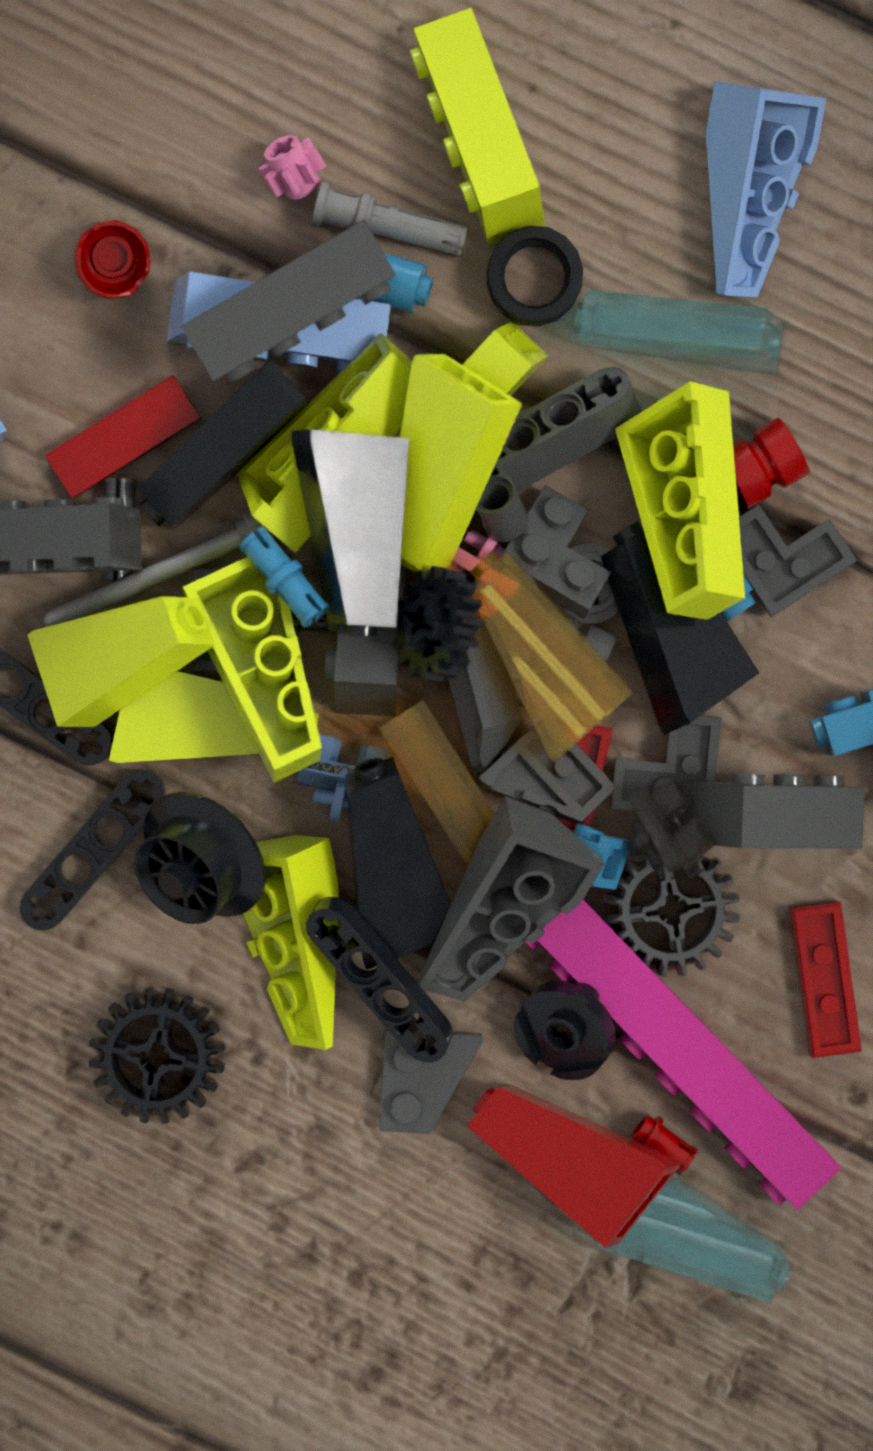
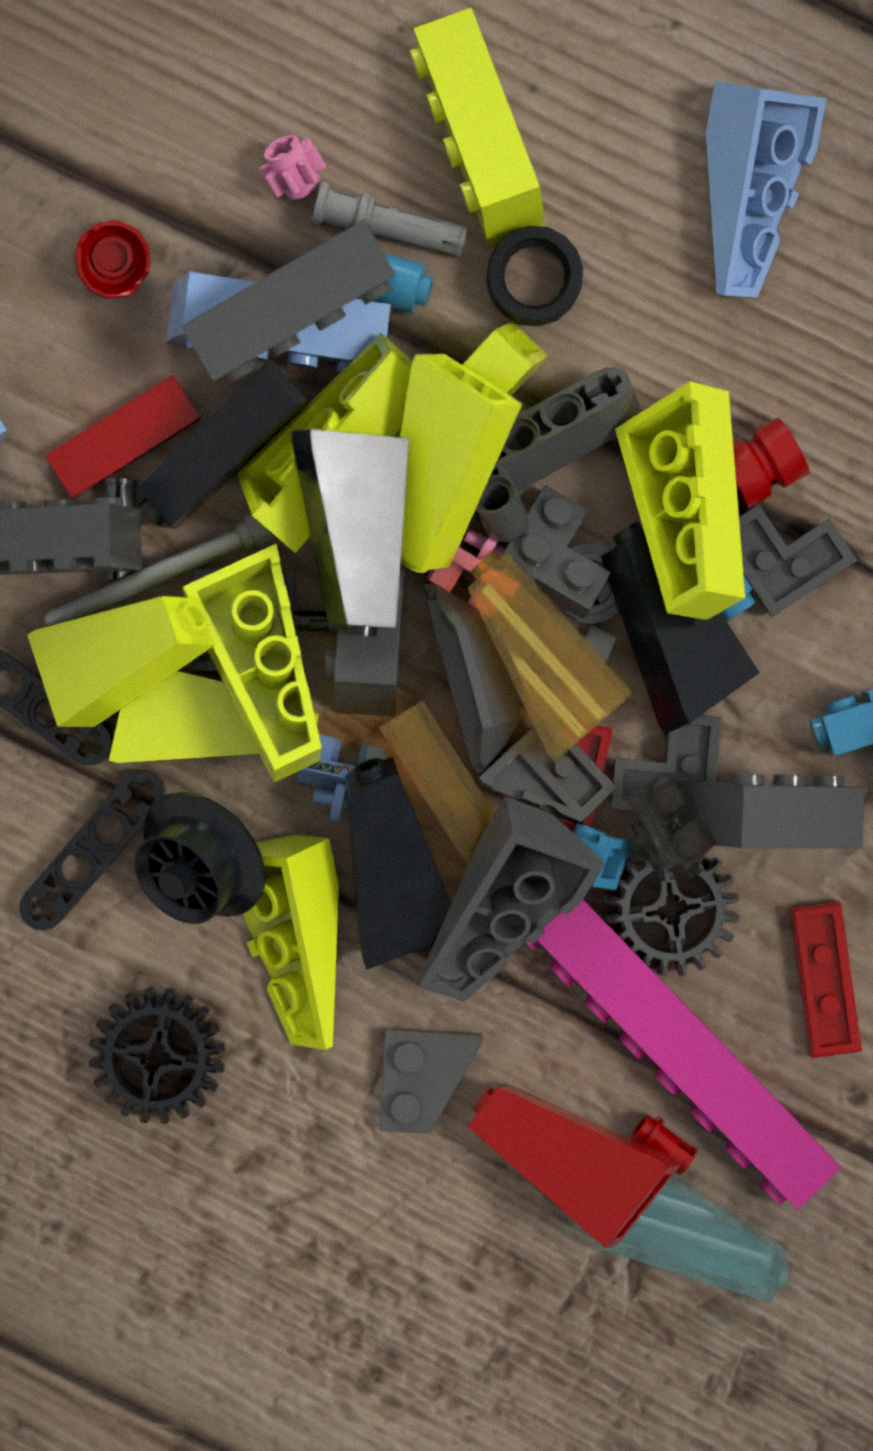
(284, 576): dark azure pin -> none
(373, 983): black beam -> none
(437, 624): black gear -> none
(582, 1012): black plate -> none
(681, 330): clear light blue slope -> none

